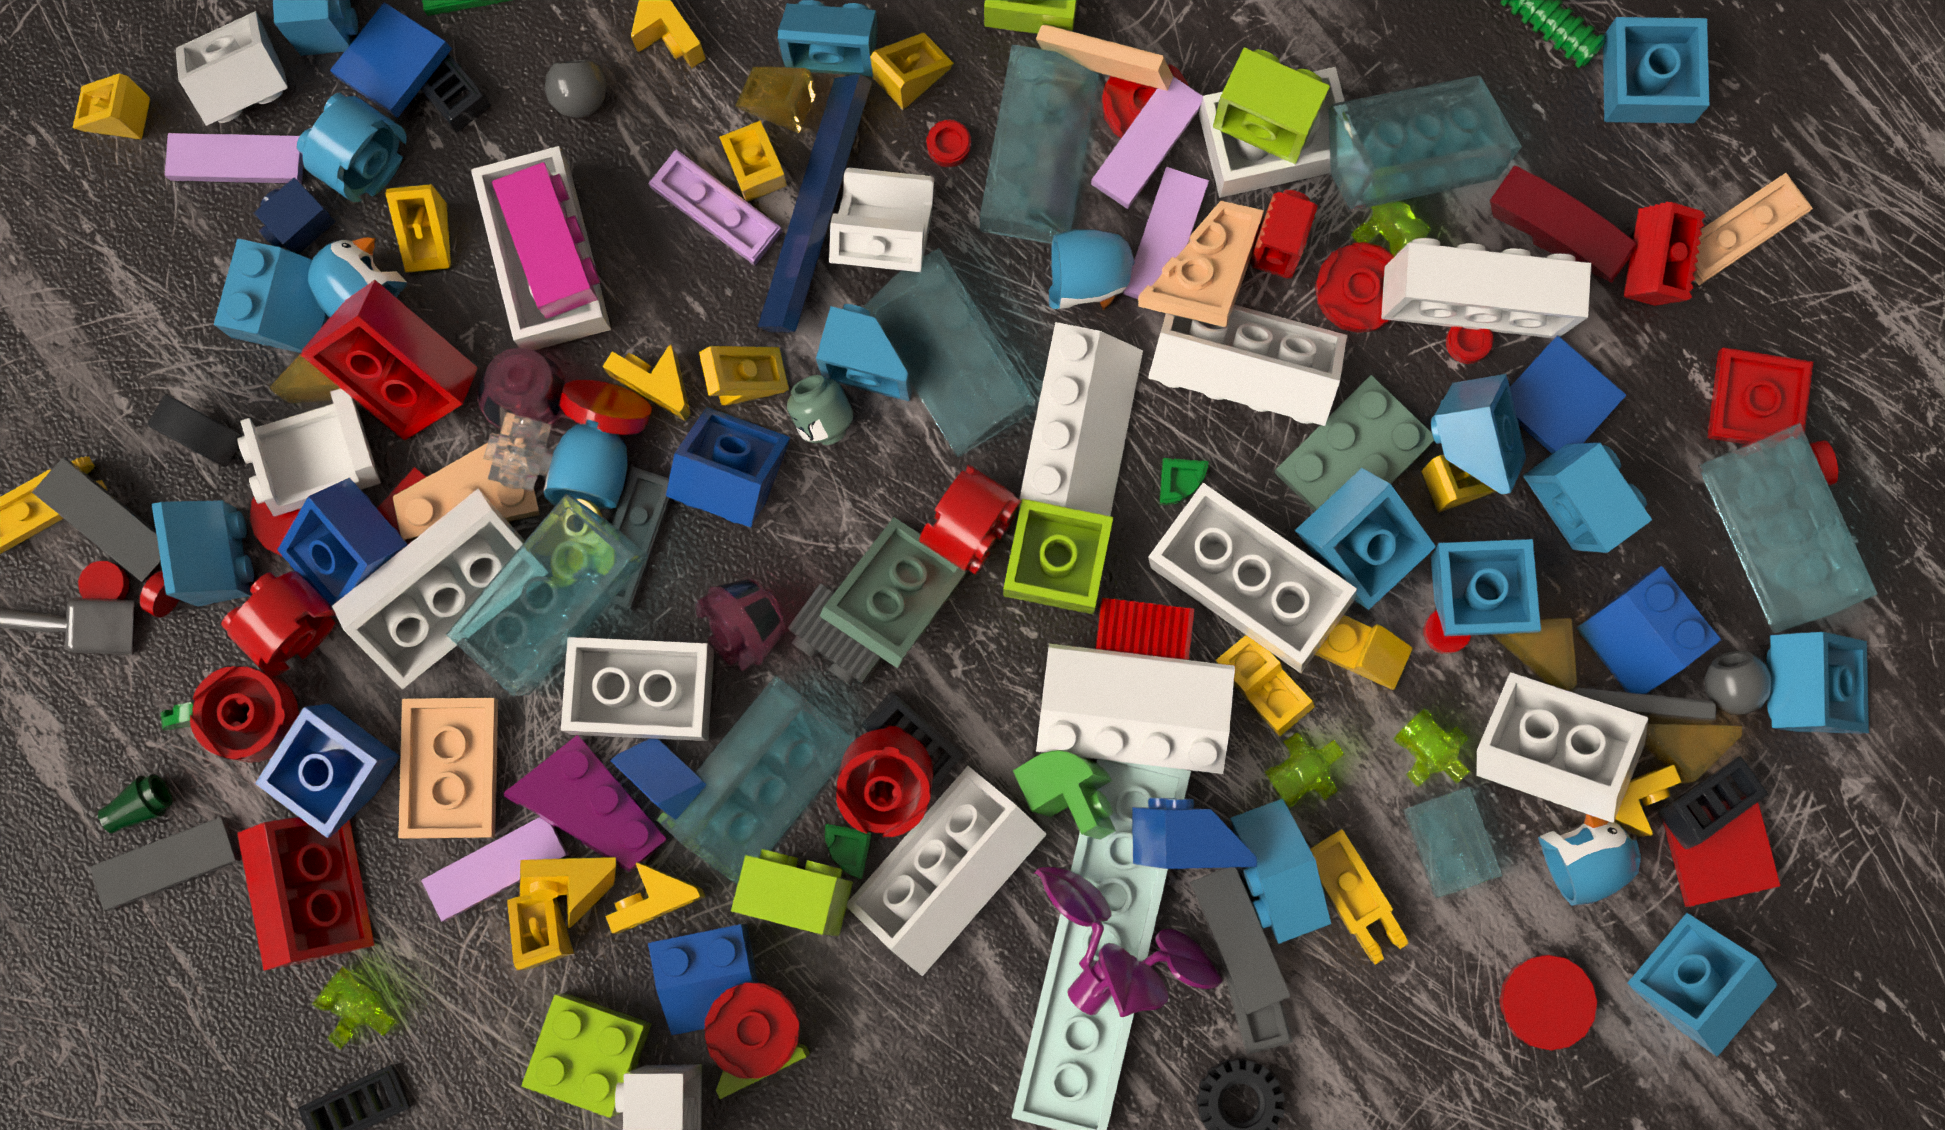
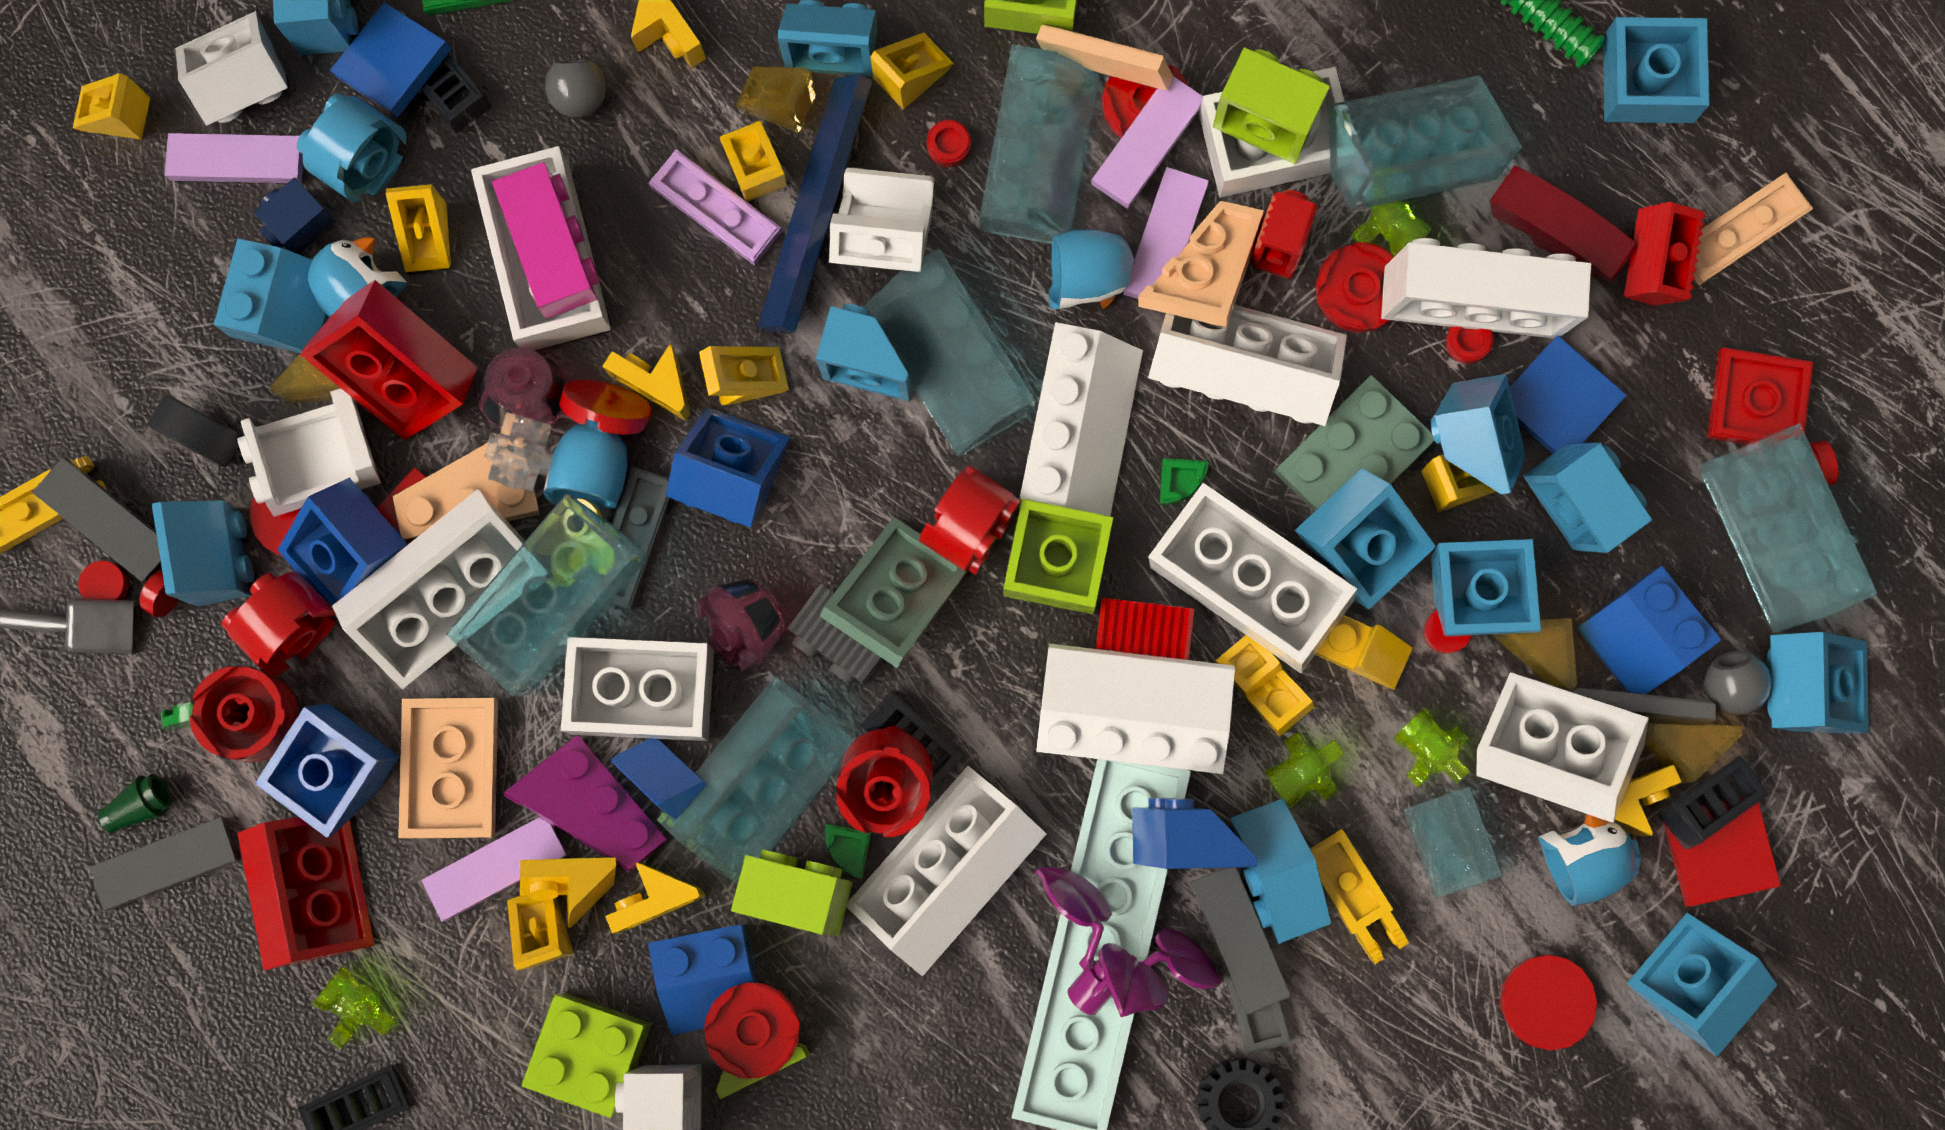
(820, 410): sand green head -> none
(1067, 780): bright green brick -> none

